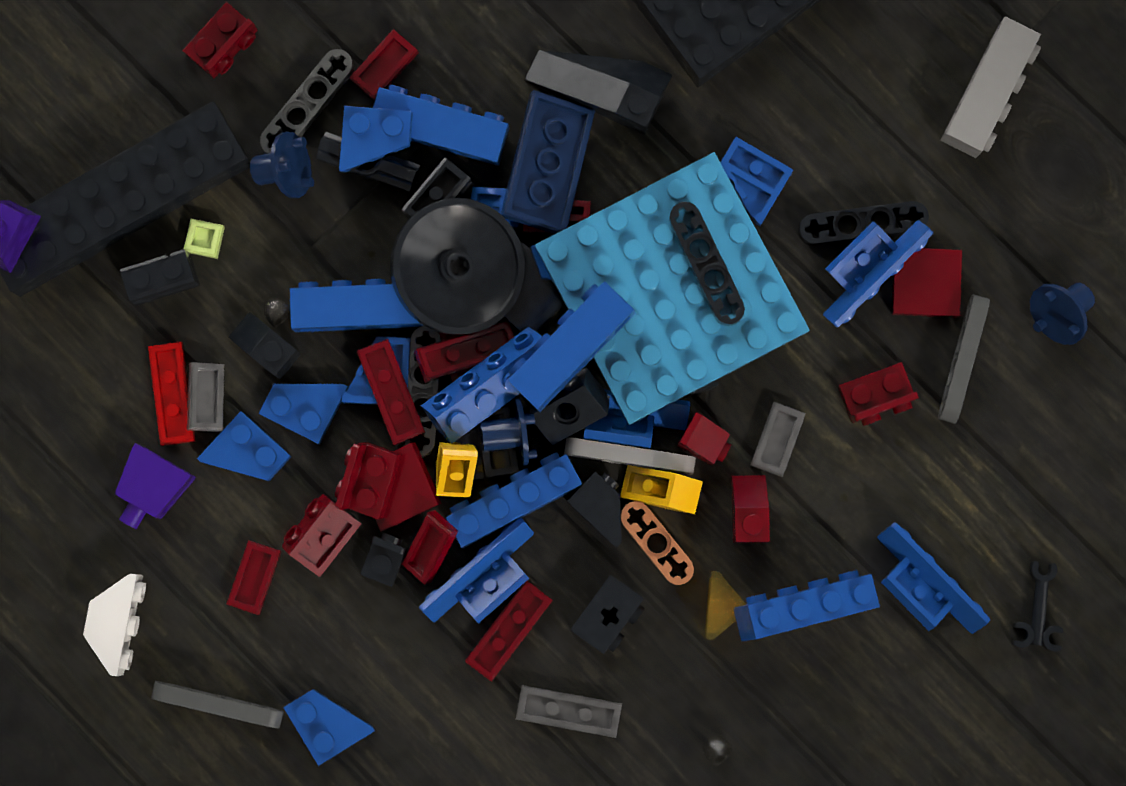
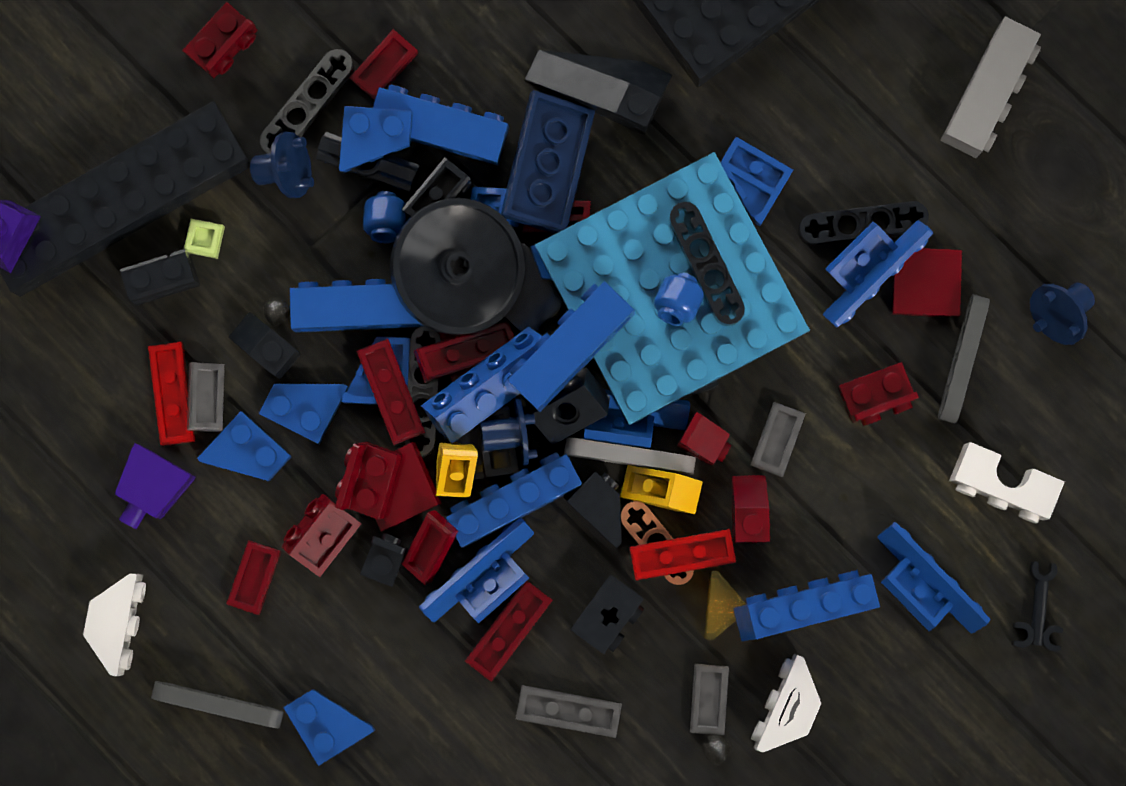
(384, 216): none -> blue head
(678, 299): none -> blue head
(682, 554): none -> red tile
(709, 699): none -> flat silver tile
(790, 708): none -> white slope
(977, 473): none -> white arch

